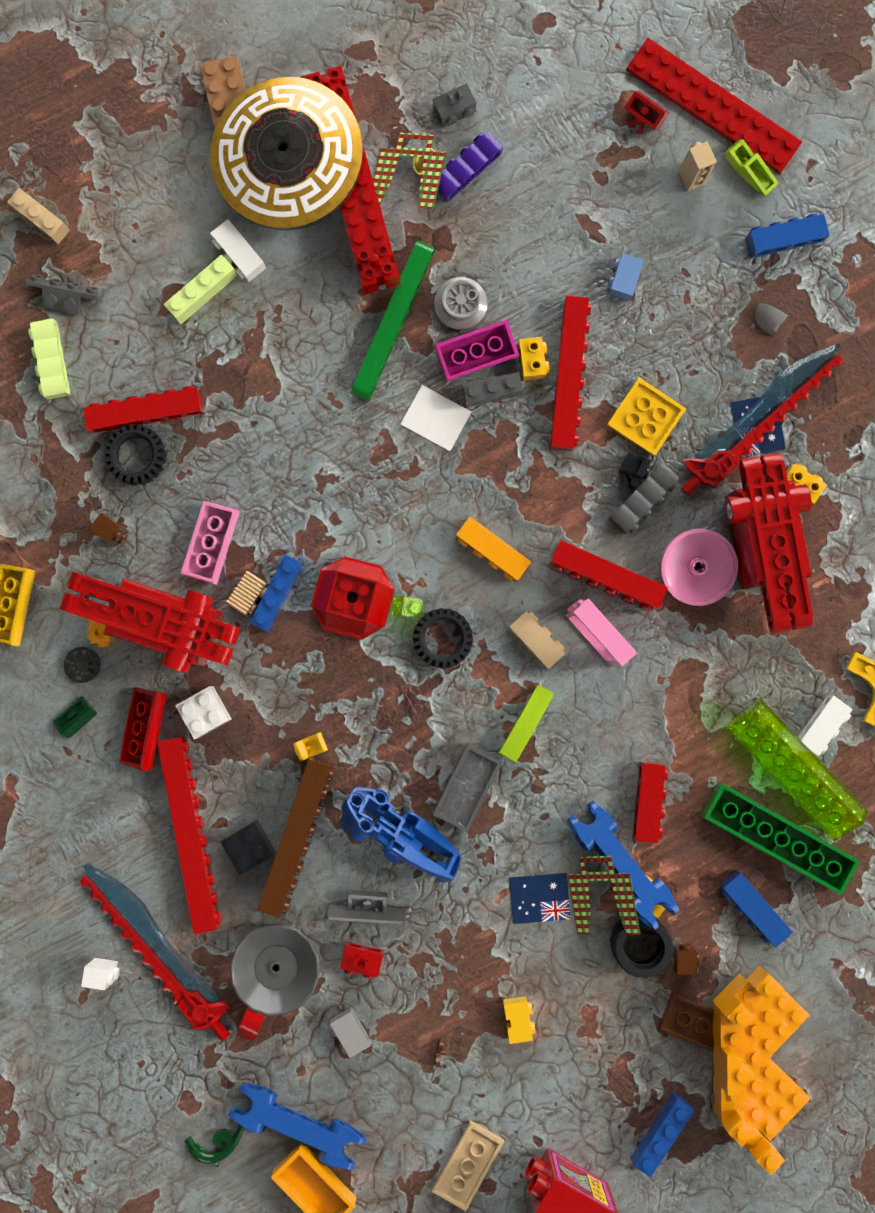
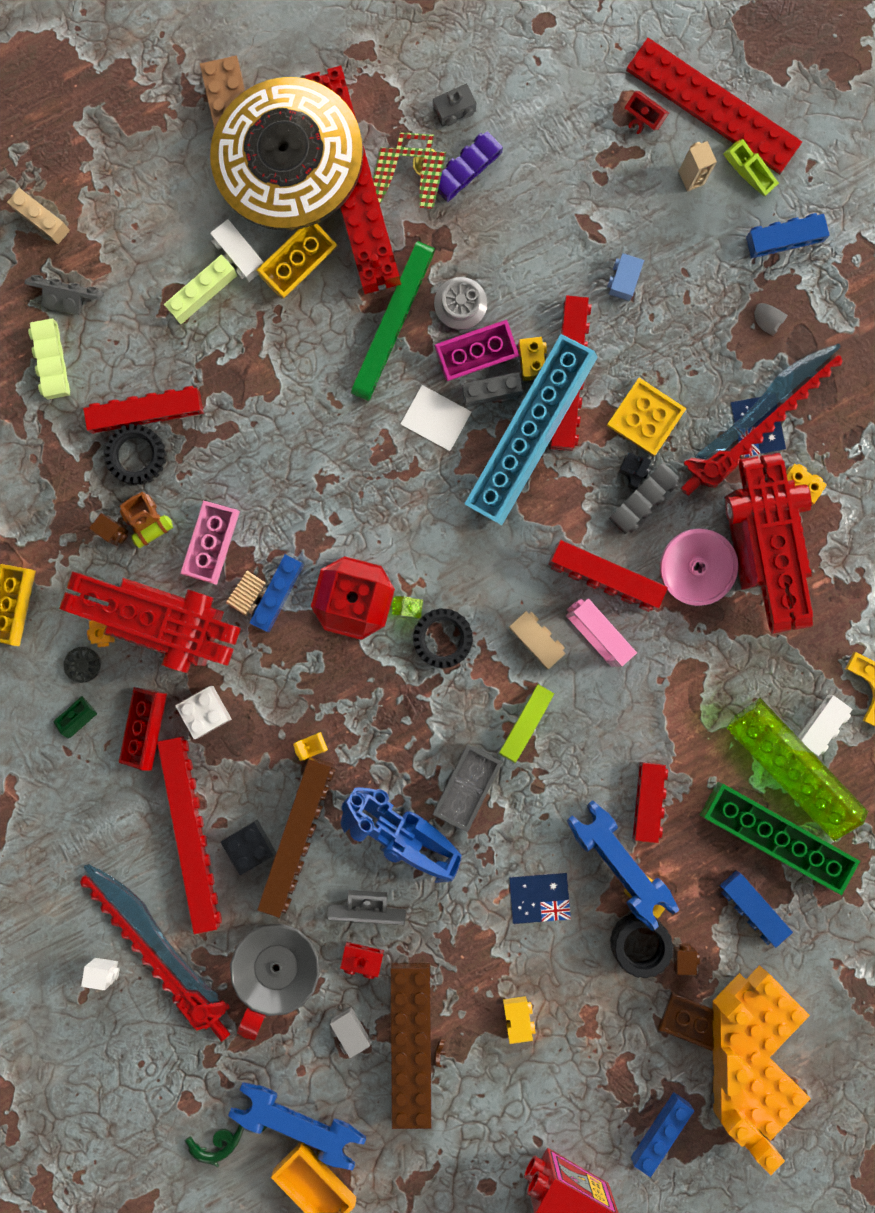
(145, 521): none -> dark orange piece
(296, 259): none -> yellow brick
(411, 1046): none -> reddish brown brick
(467, 1165): tan tile -> none
(493, 549): light orange brick -> none
(531, 429): none -> medium azure brick
(622, 891): piece -> none

